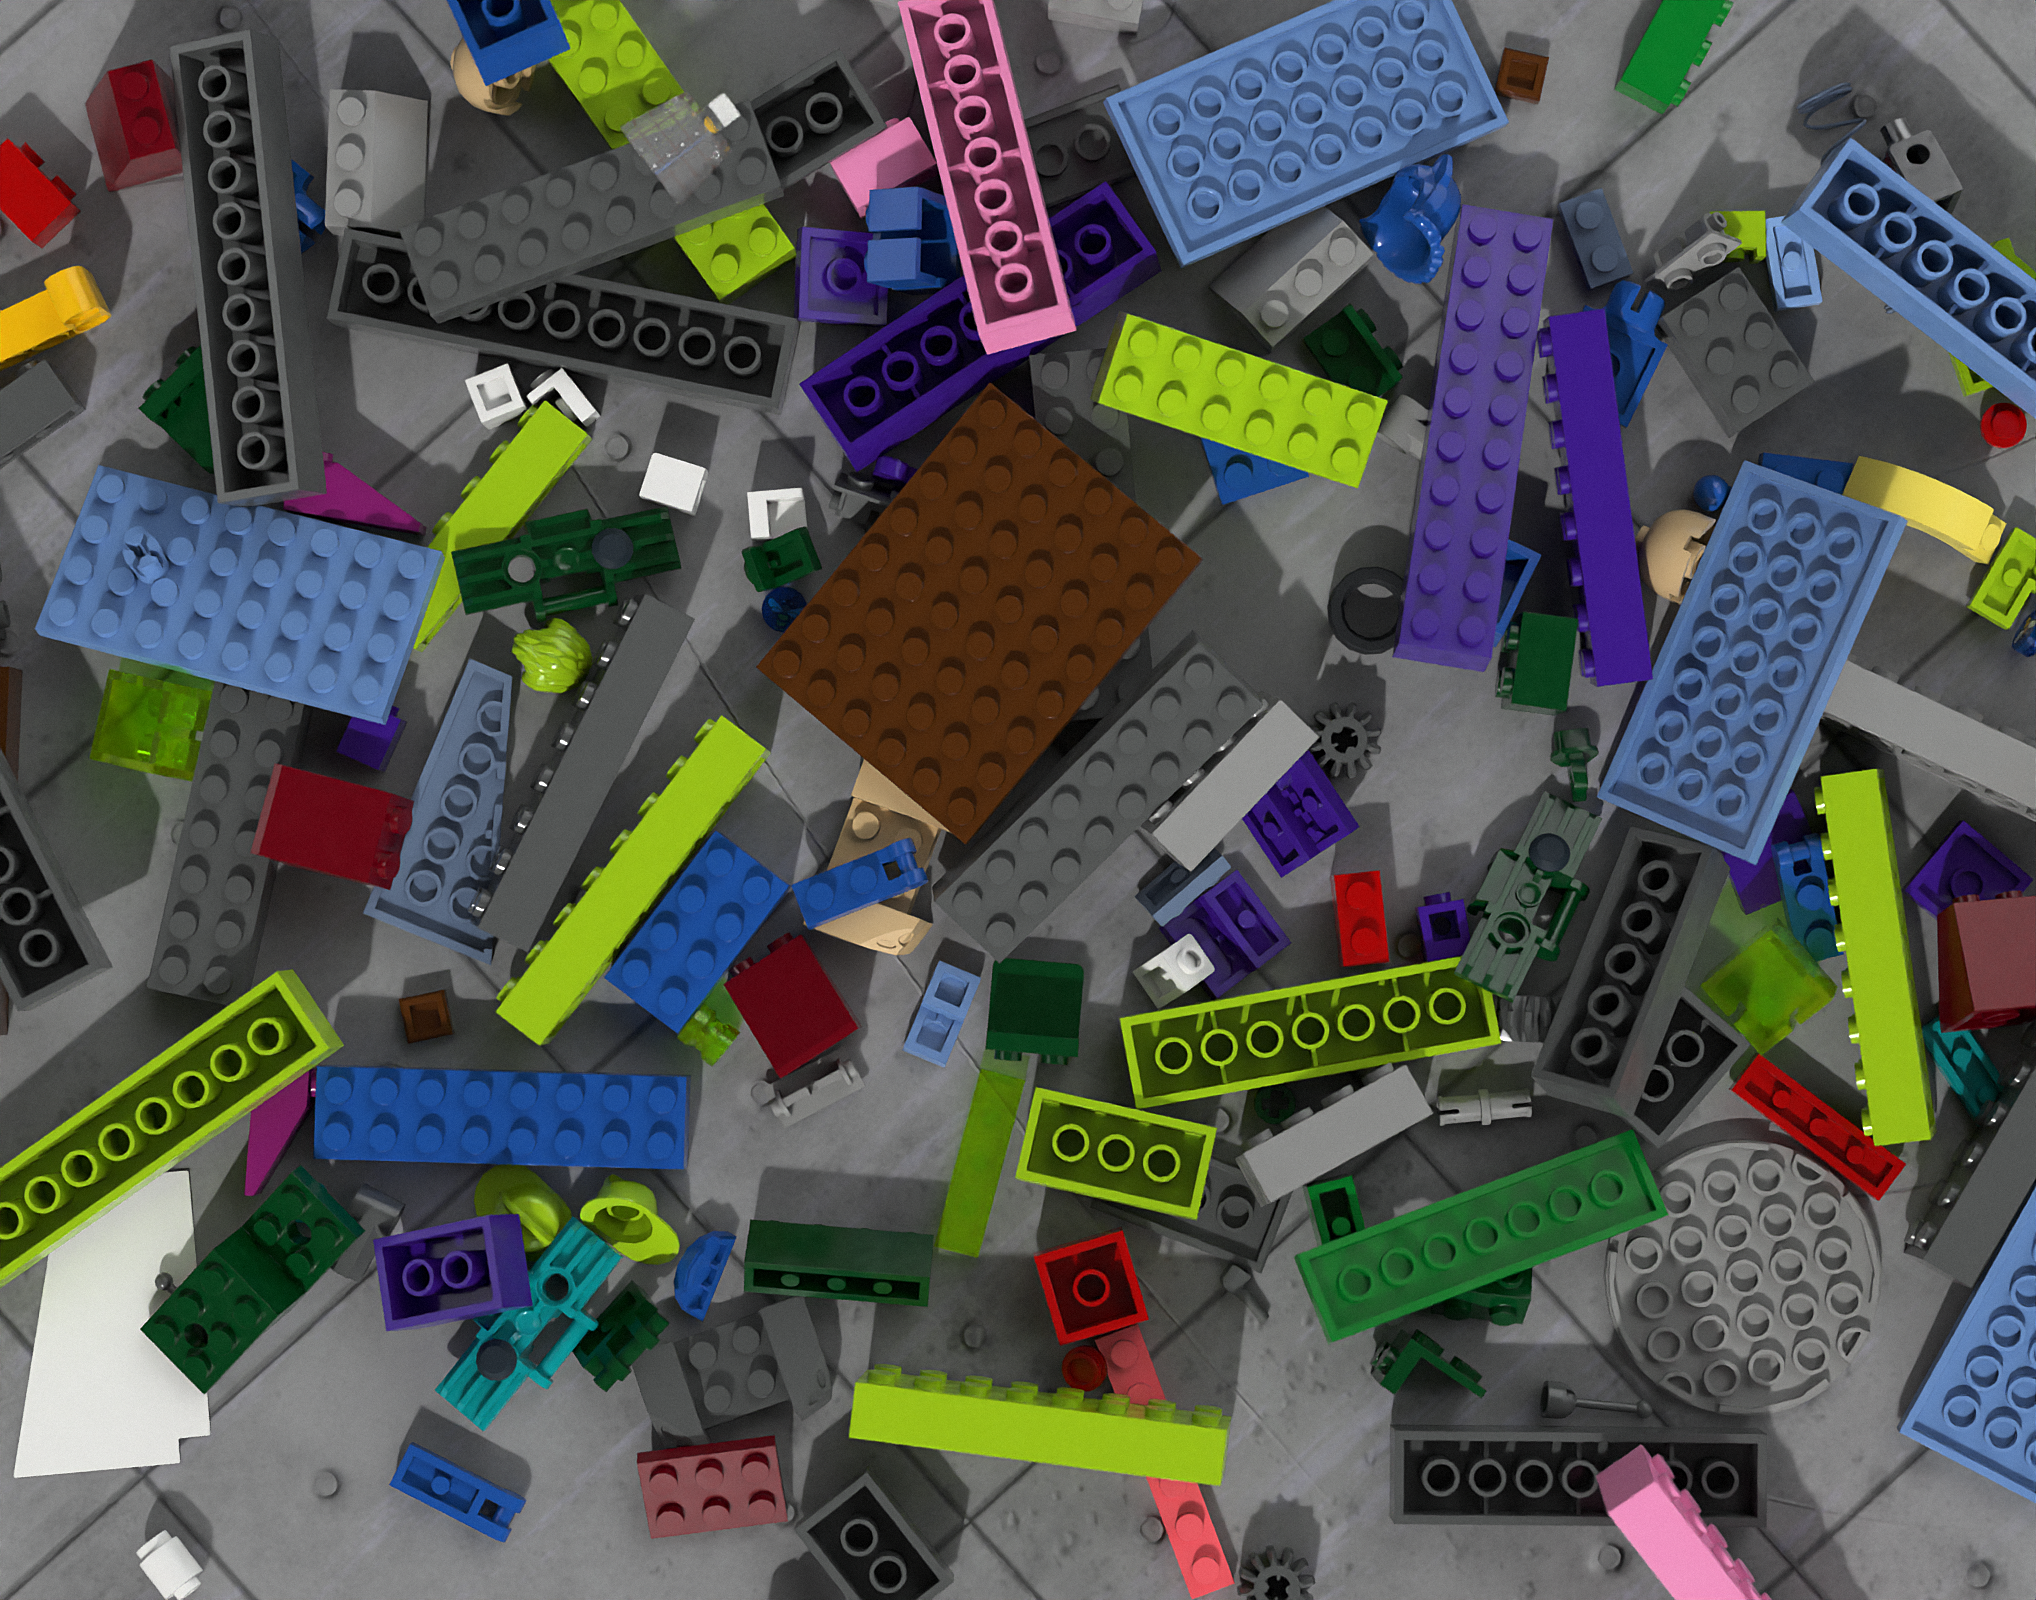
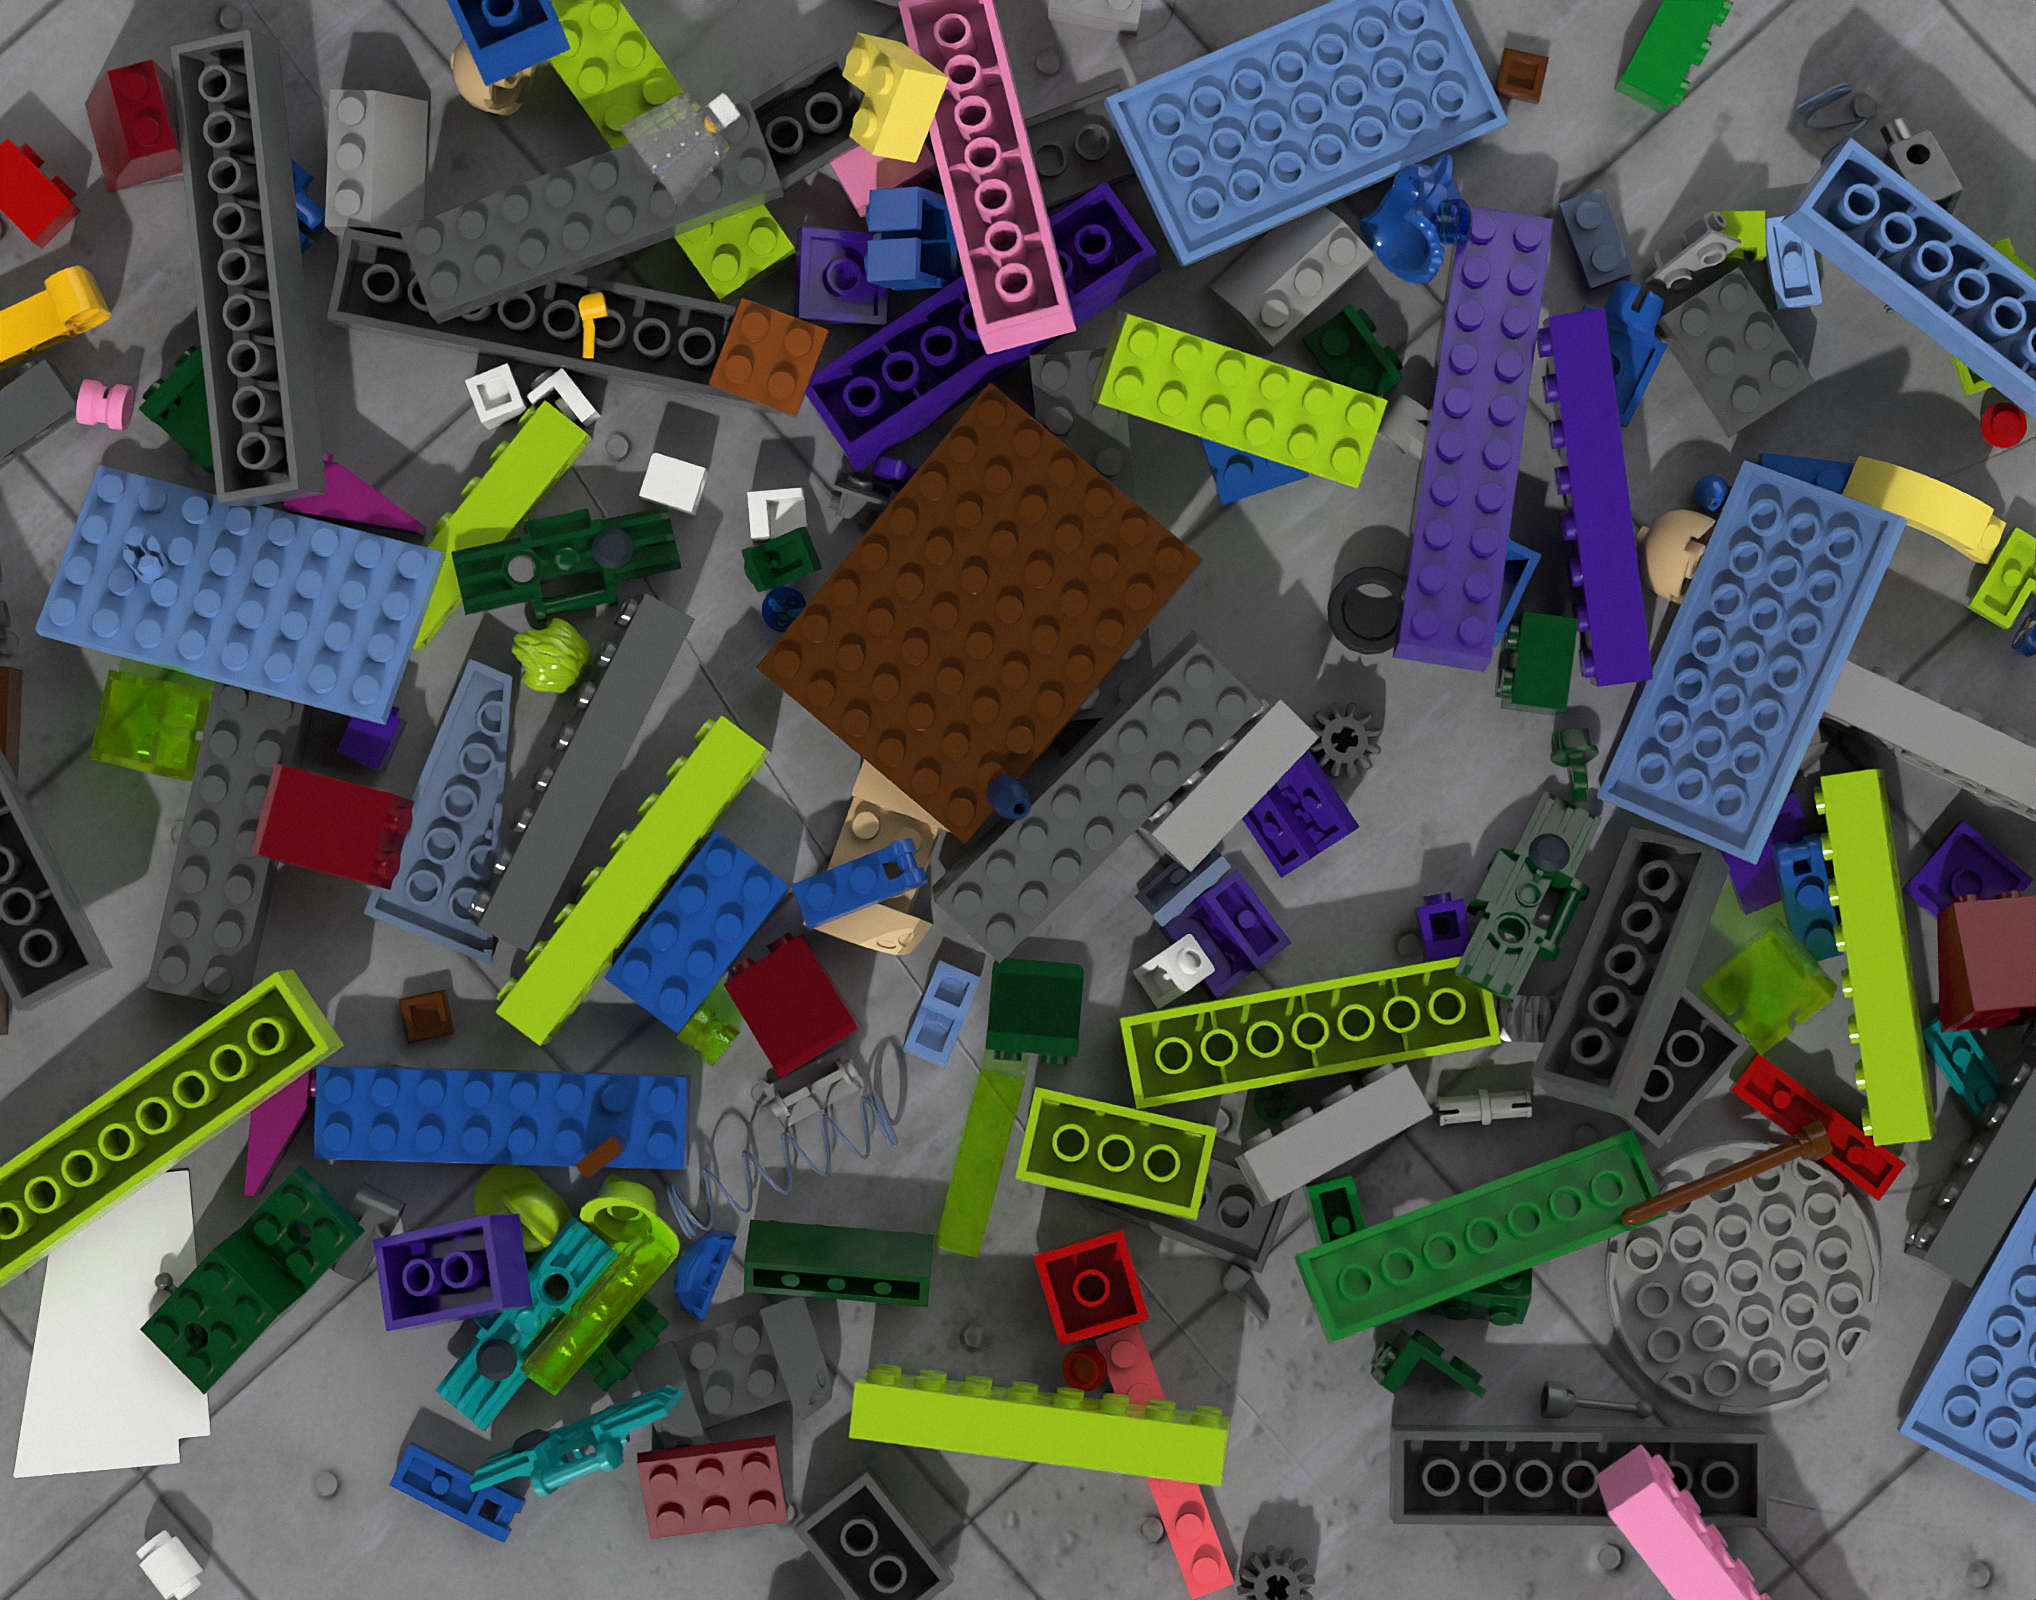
(105, 404): none -> bright pink wheel
(558, 1454): none -> teal piece
(591, 307): none -> yellow hand
(598, 1312): none -> clear neon green tile
(601, 1156): none -> reddish brown tile
(687, 1220): none -> sand blue piece
(769, 357): none -> dark orange plate
(898, 97): none -> light yellow brick
(1008, 797): none -> dark blue hose
(1359, 918): red brick -> none
(1454, 222): none -> clear blue tile
(1809, 1142): none -> reddish brown piece

